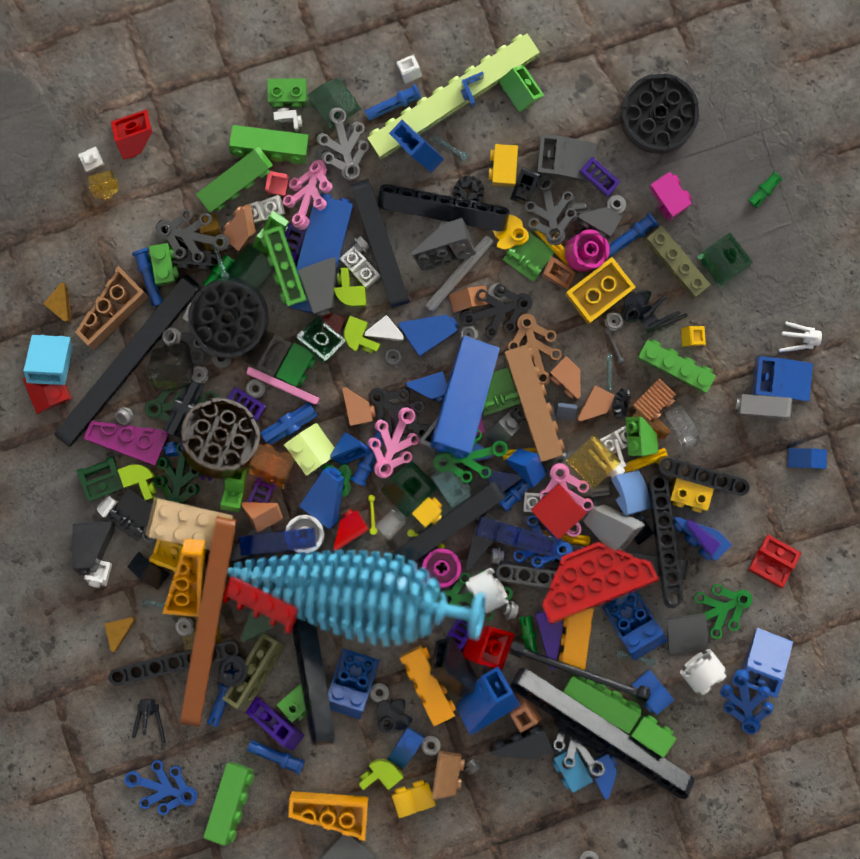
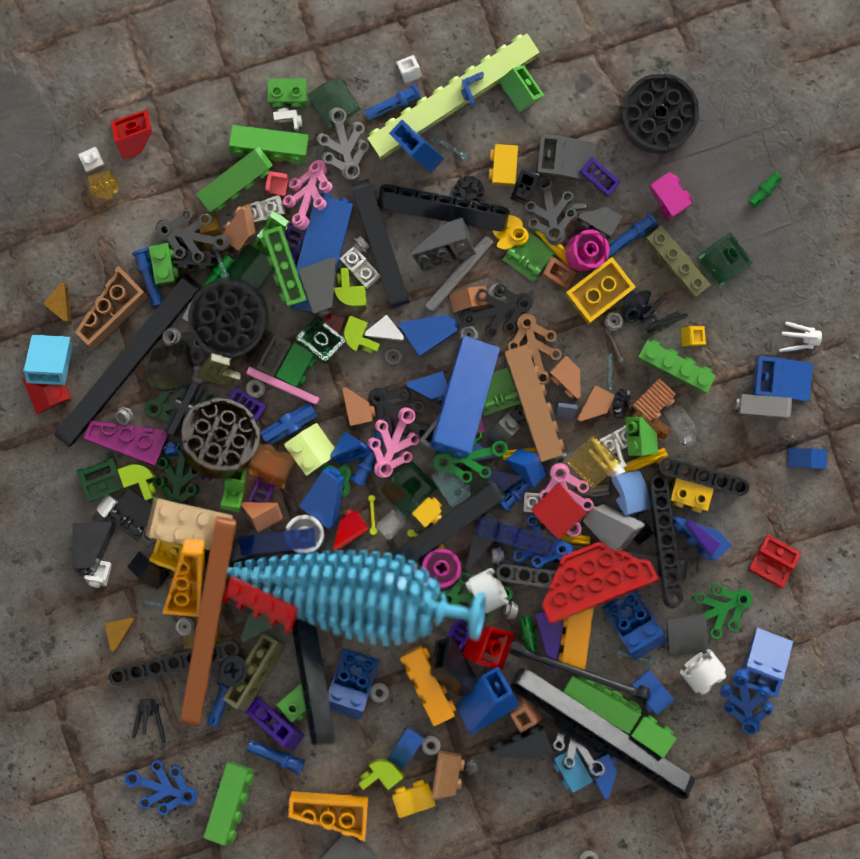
(216, 371): none -> olive plate
(394, 713): black plate -> none
(620, 199): light grey plate -> none

